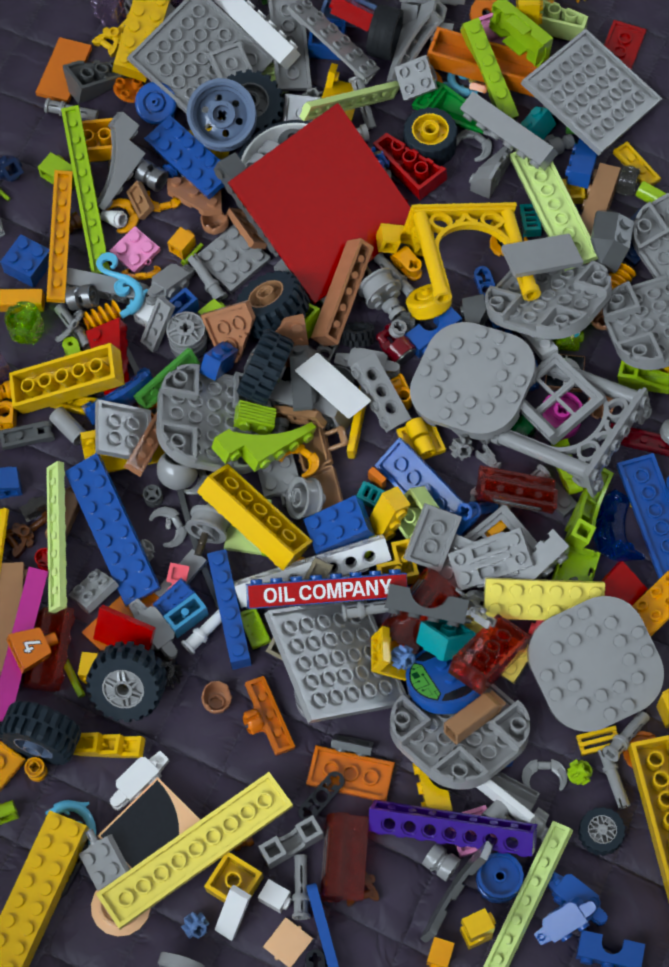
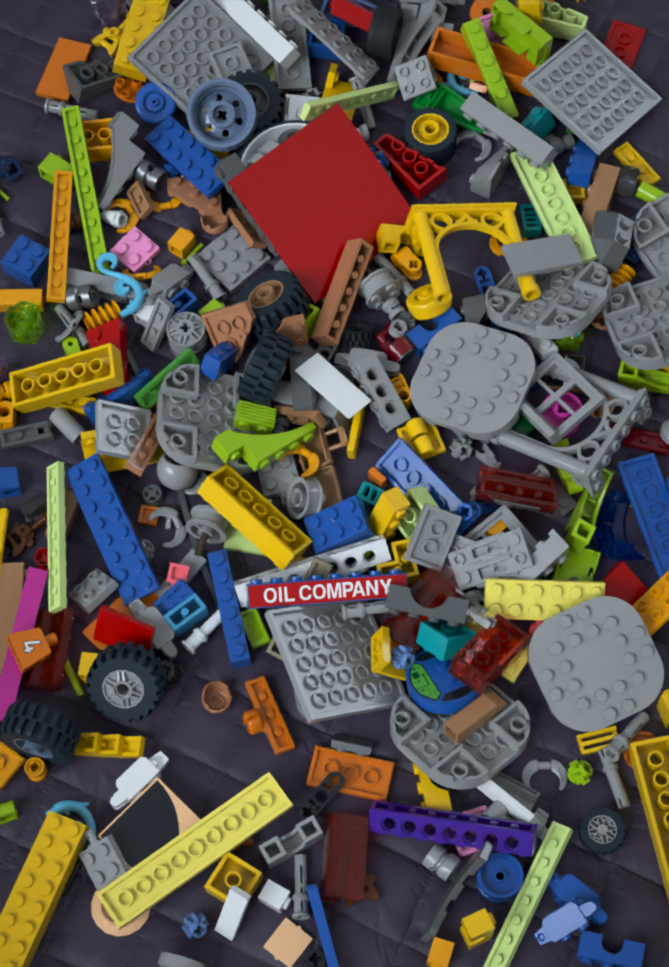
(145, 512): none -> orange tile

